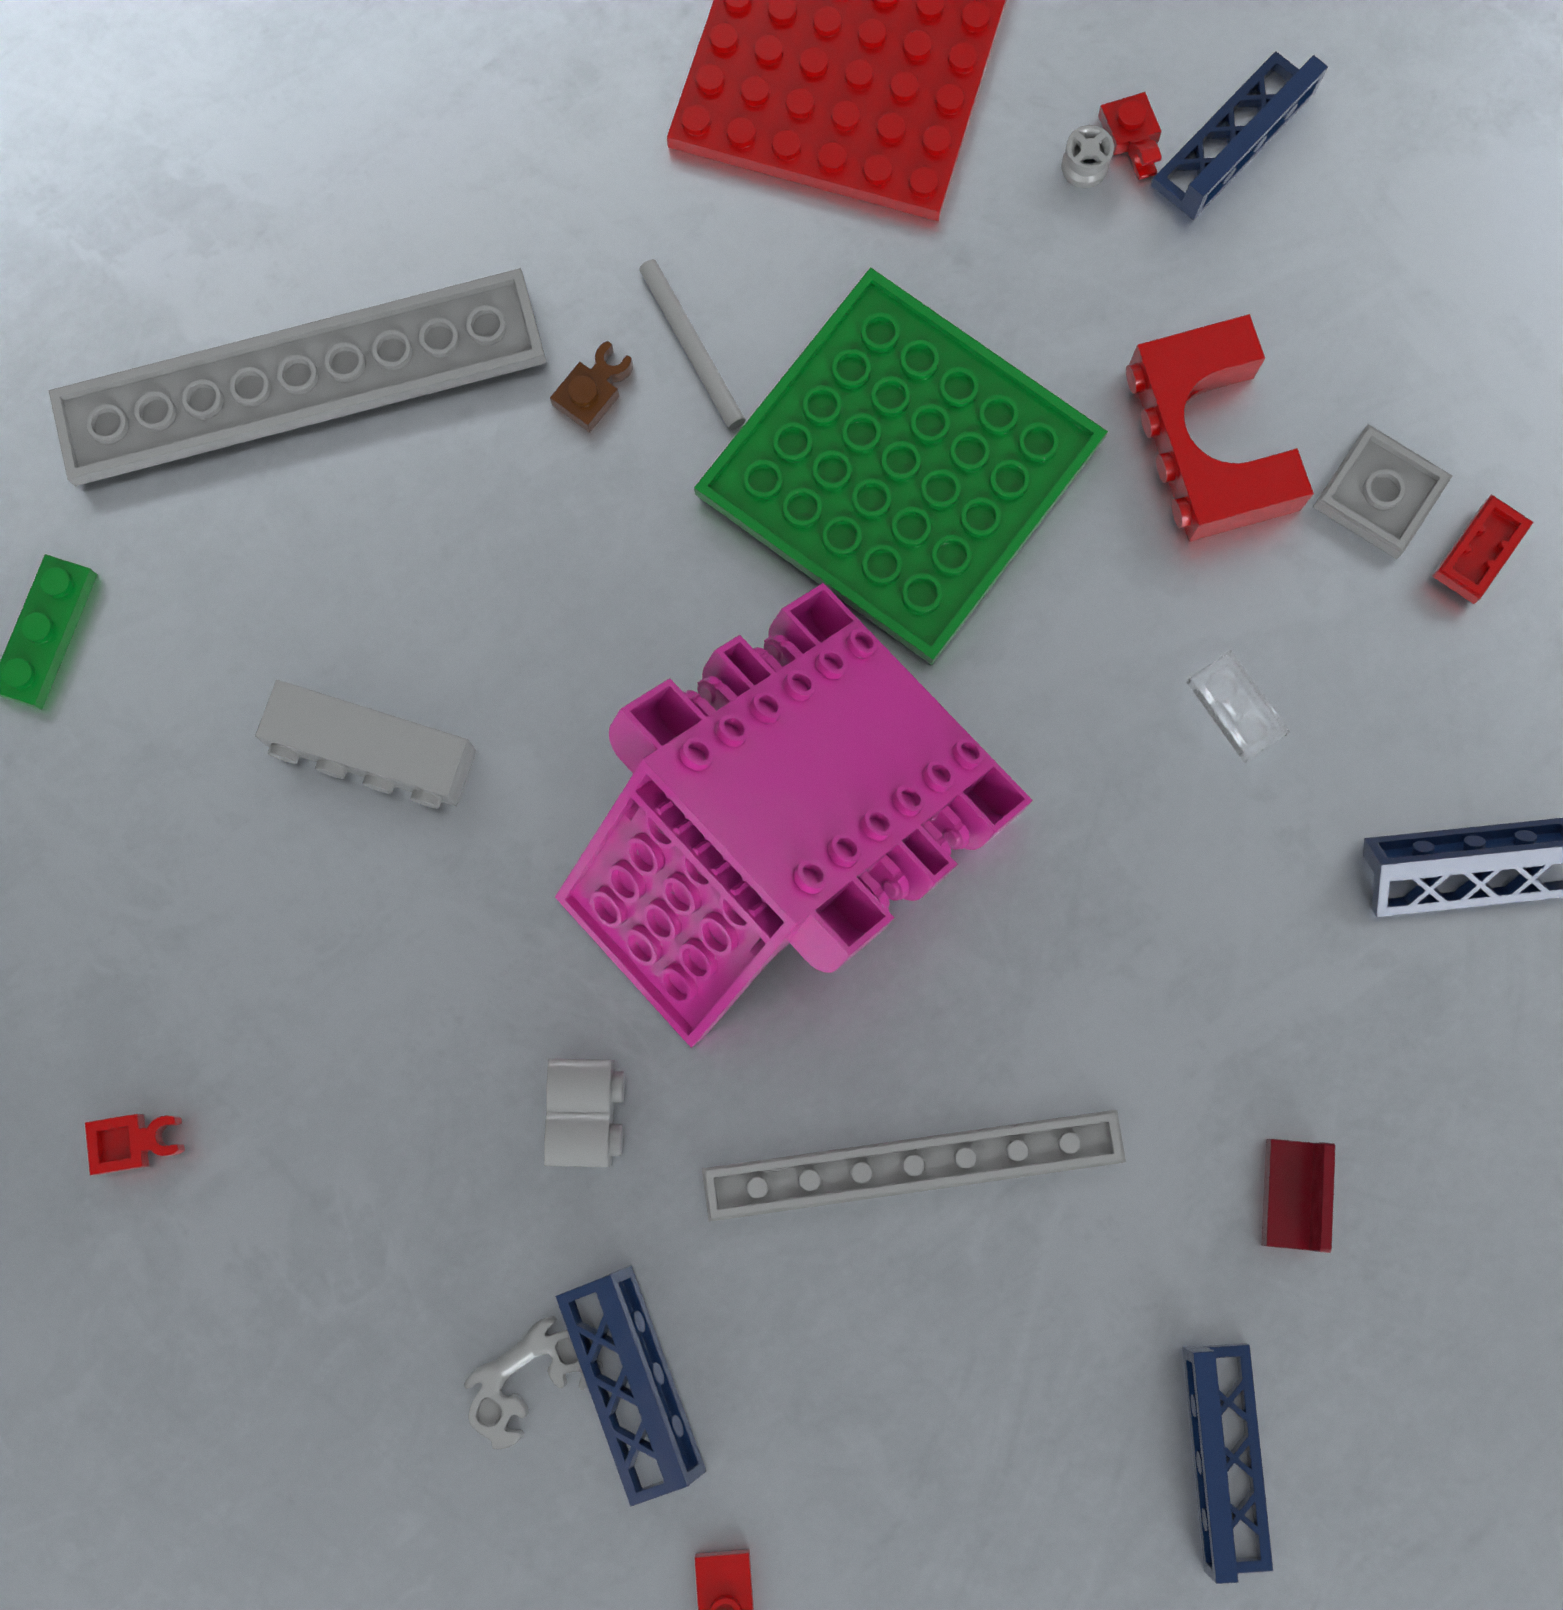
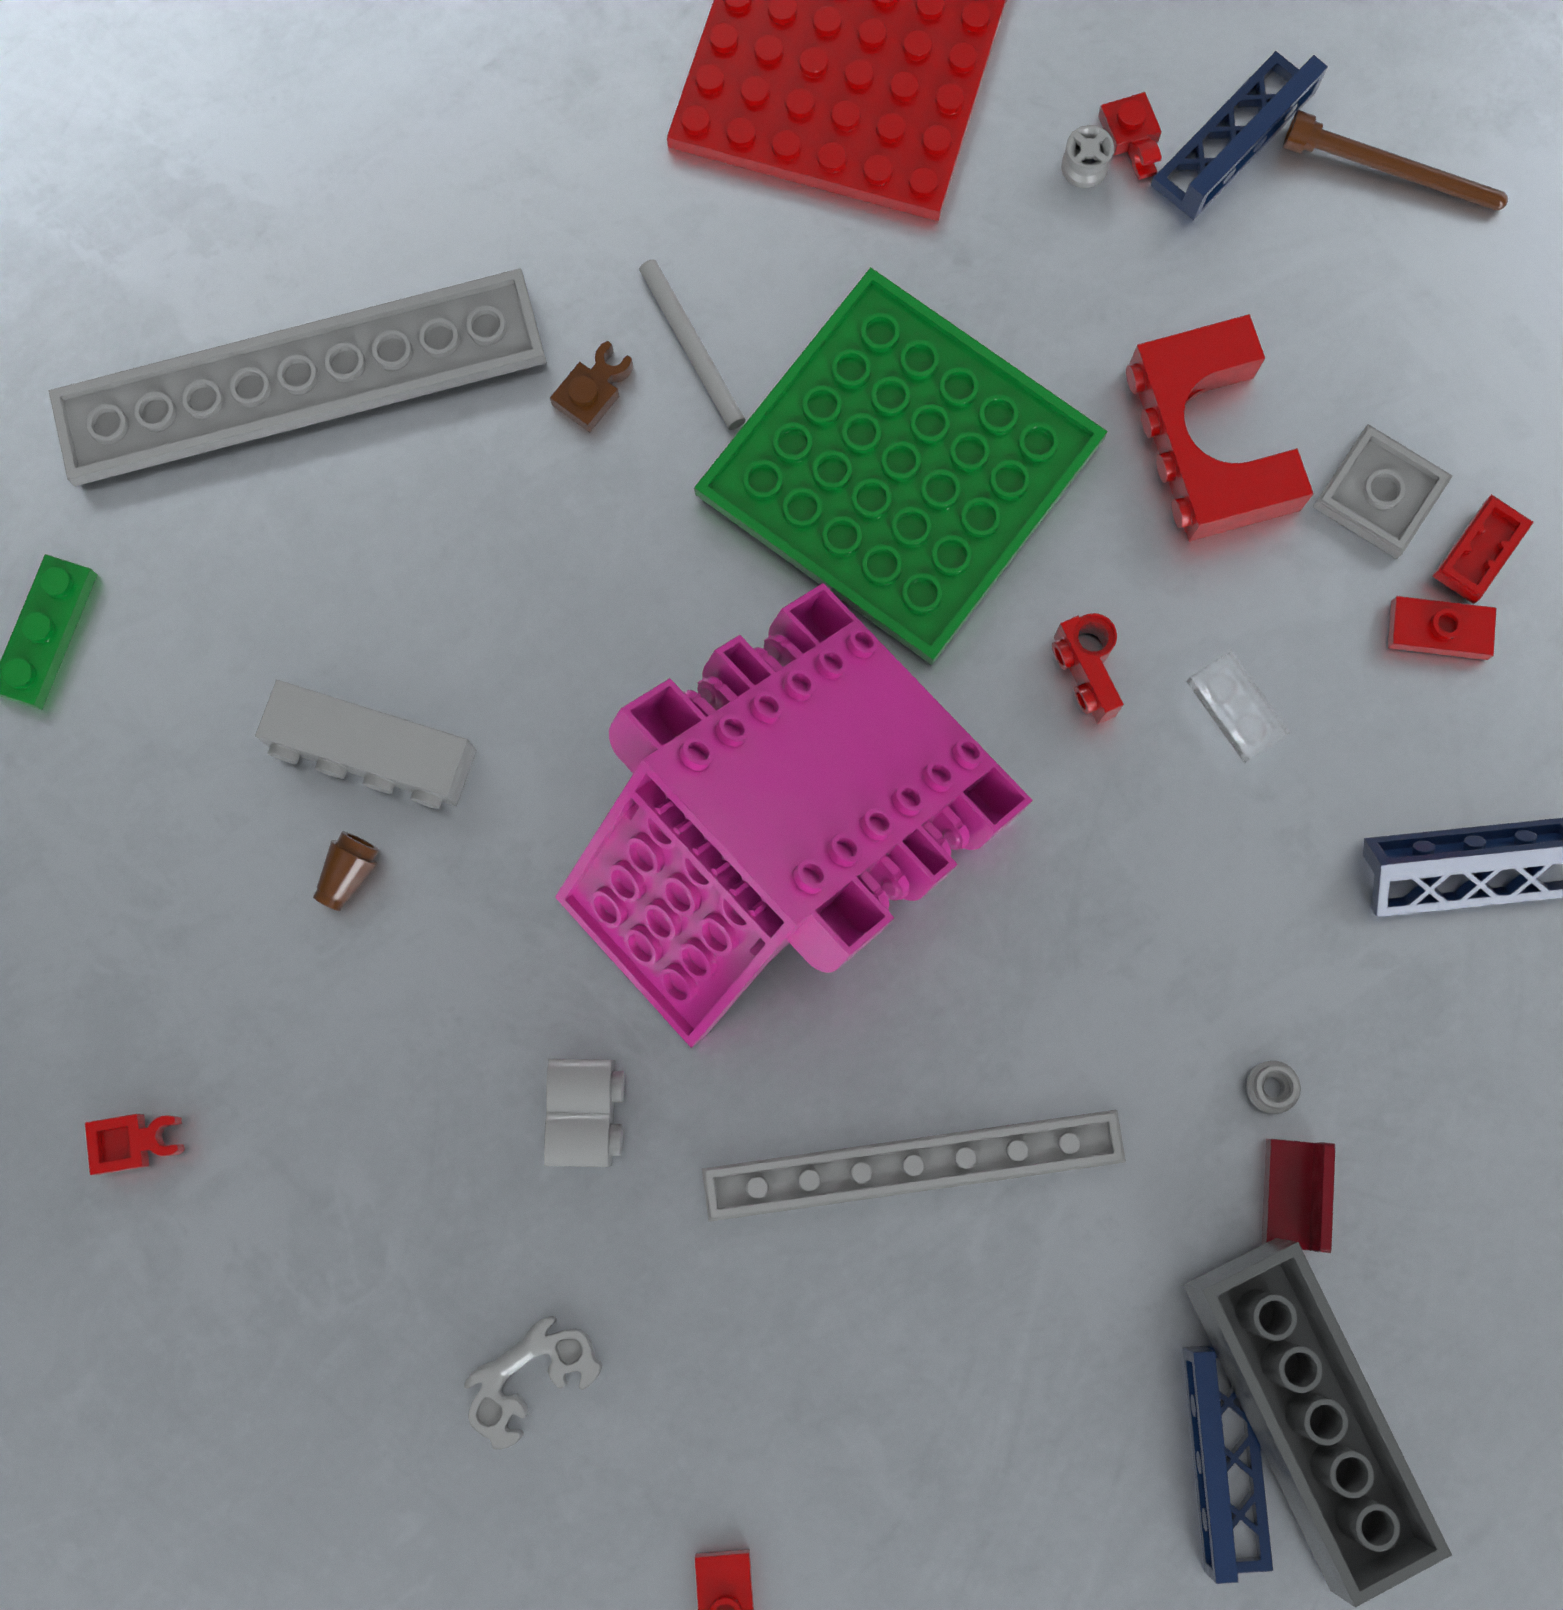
(344, 869): none -> reddish brown cone
(649, 1383): dark blue fence -> none
(1095, 688): none -> red plate
(1289, 1087): none -> light grey plate
(1308, 134): none -> reddish brown piece
(1317, 1421): none -> dark grey brick
(1442, 628): none -> red plate

